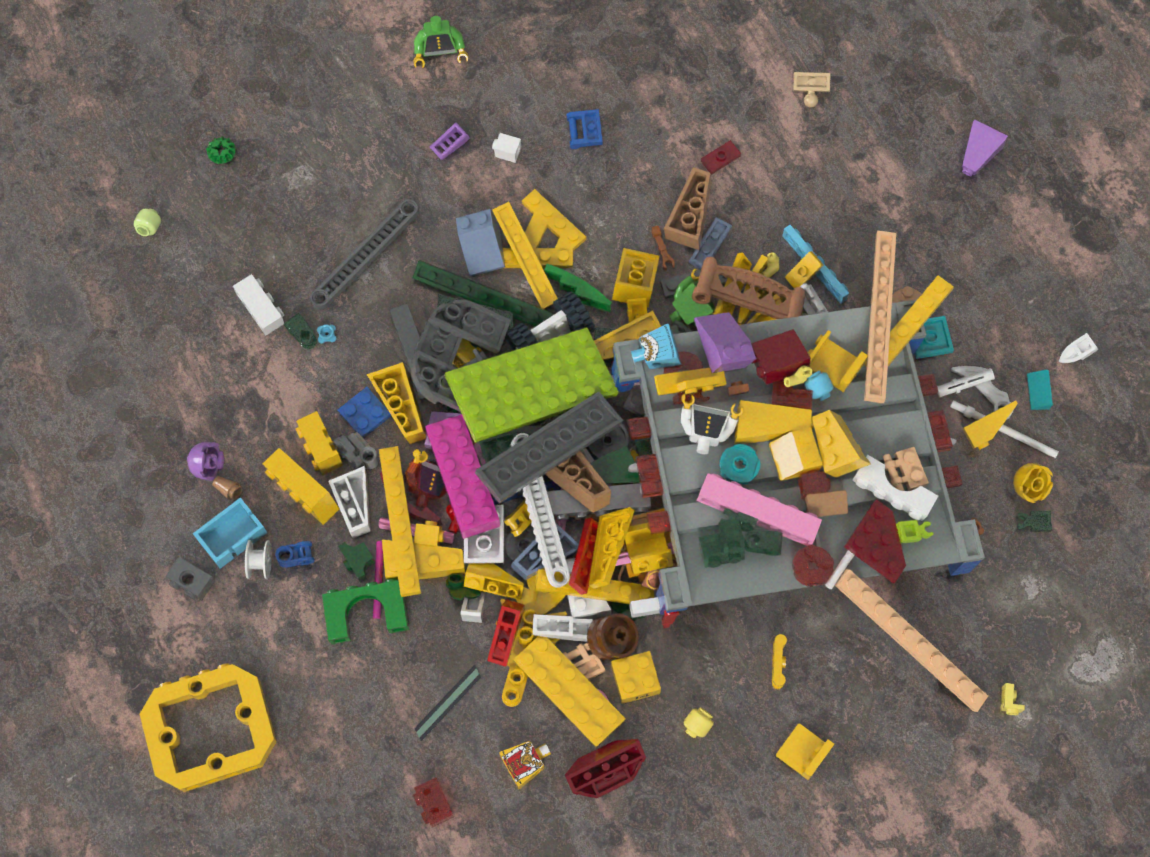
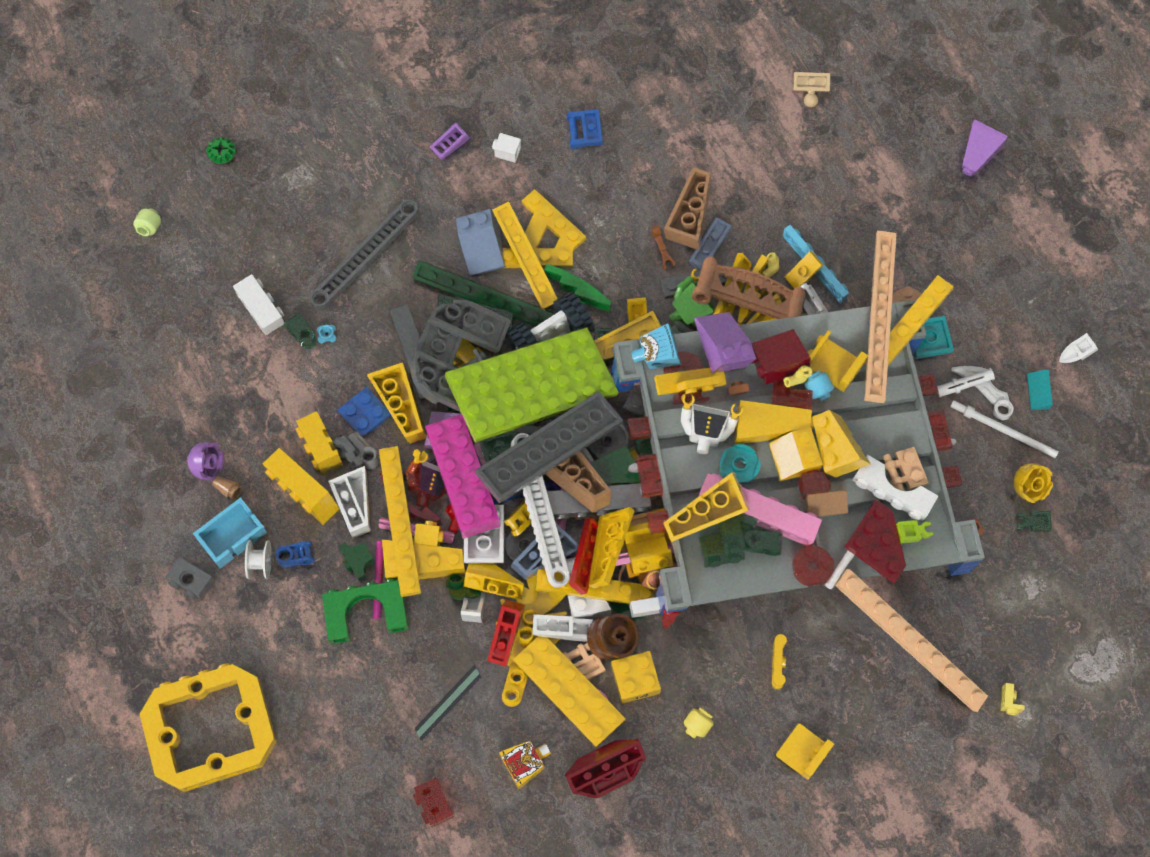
(437, 39): torso -> none
(635, 276): yellow slope -> none
(713, 506): none -> yellow wedge
(720, 157): dark red plate -> none
(986, 428): yellow slope -> none

